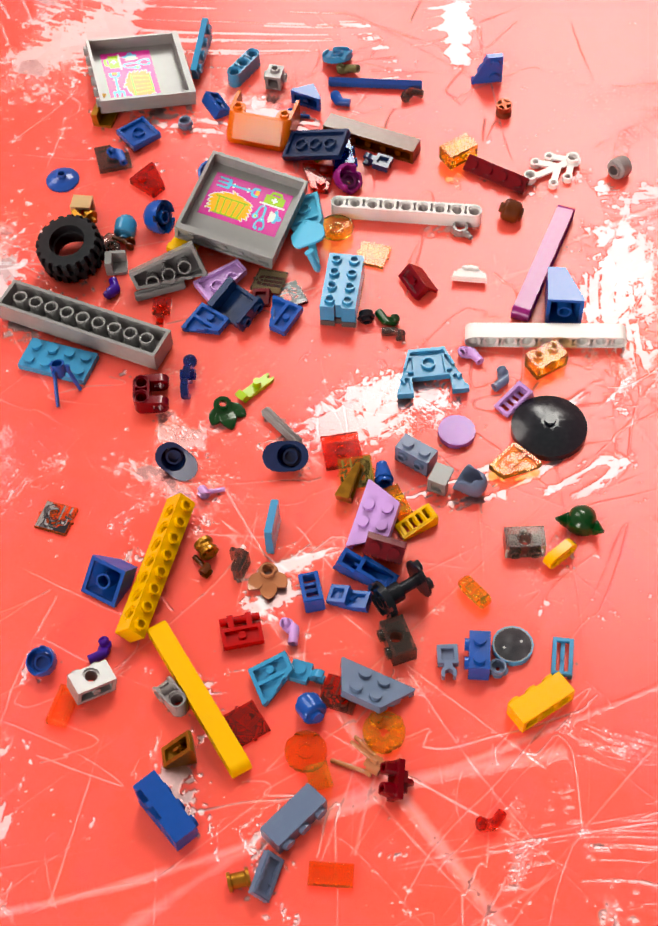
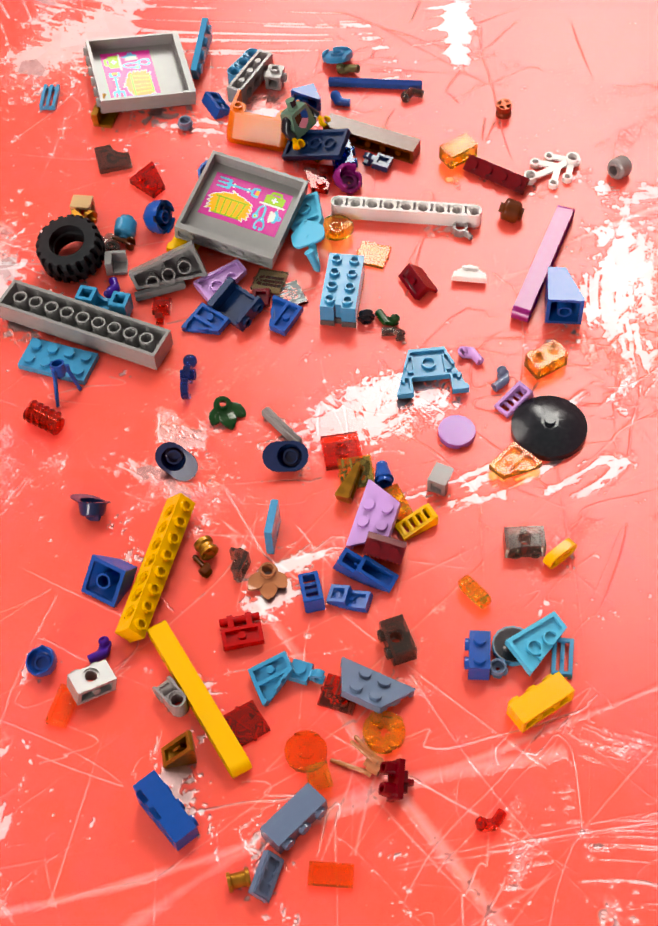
(44, 95): none -> dark azure tile
(44, 417): none -> clear red piece
(56, 518): piece -> none
(62, 179): blue dish -> none
(90, 506): none -> piece
(117, 154): blue arm -> none
(119, 301): none -> dark azure arch
(138, 133): blue plate -> none
(142, 393): dark red piece -> none
(204, 493): lavender hand -> none
(250, 75): none -> light grey brick
(256, 387): lime piece -> none
(291, 629): lavender arm -> none
(298, 119): none -> torso
(310, 707): blue head -> none
(387, 597): black piece -> none
(416, 454): sand blue brick -> none
(448, 659): sand blue plate -> none
(471, 482): sand blue hair -> none
(489, 70): blue wing -> none
(536, 334): white beam -> none
(536, 641): none -> medium azure wing
(581, 521): dark green piece -> none

